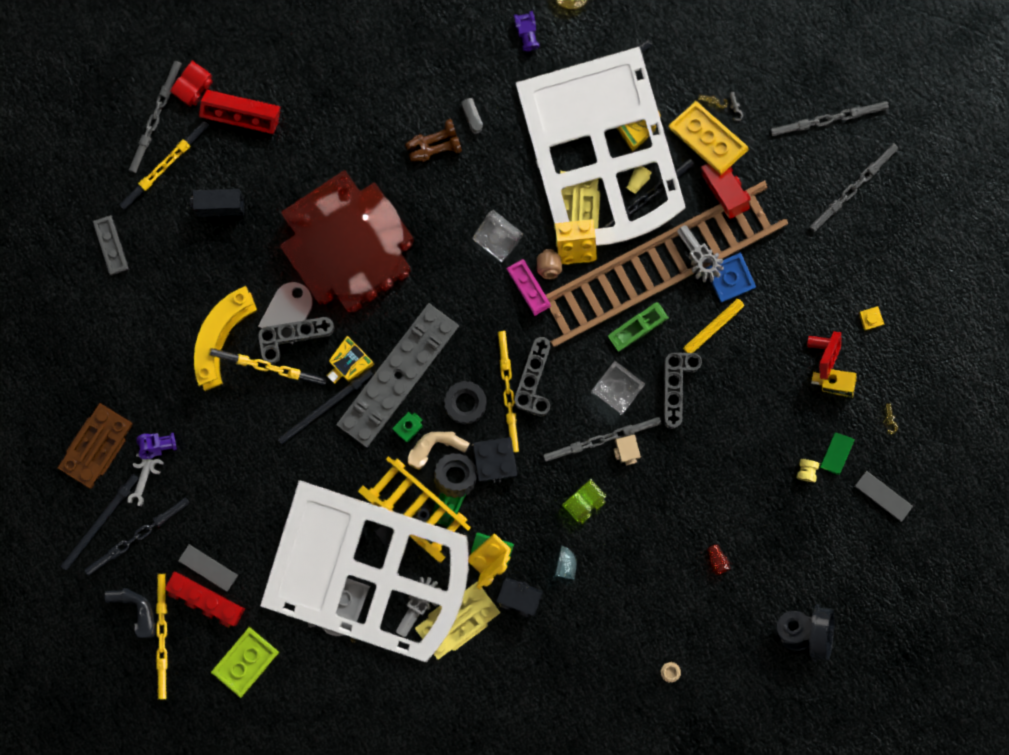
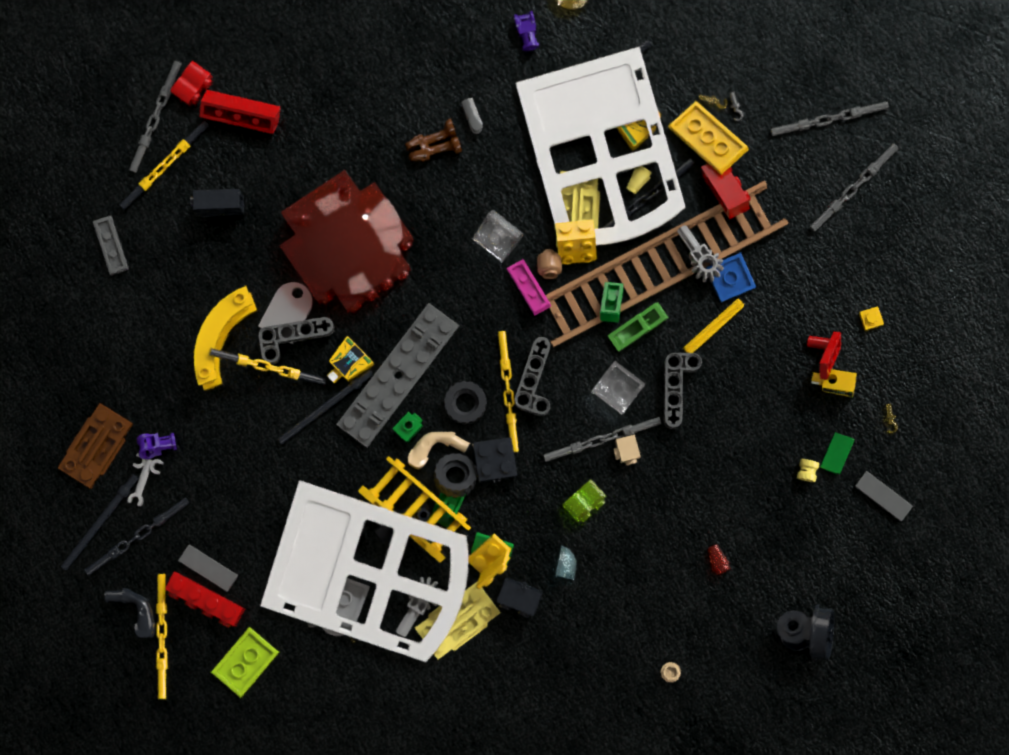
(611, 302): none -> green slope

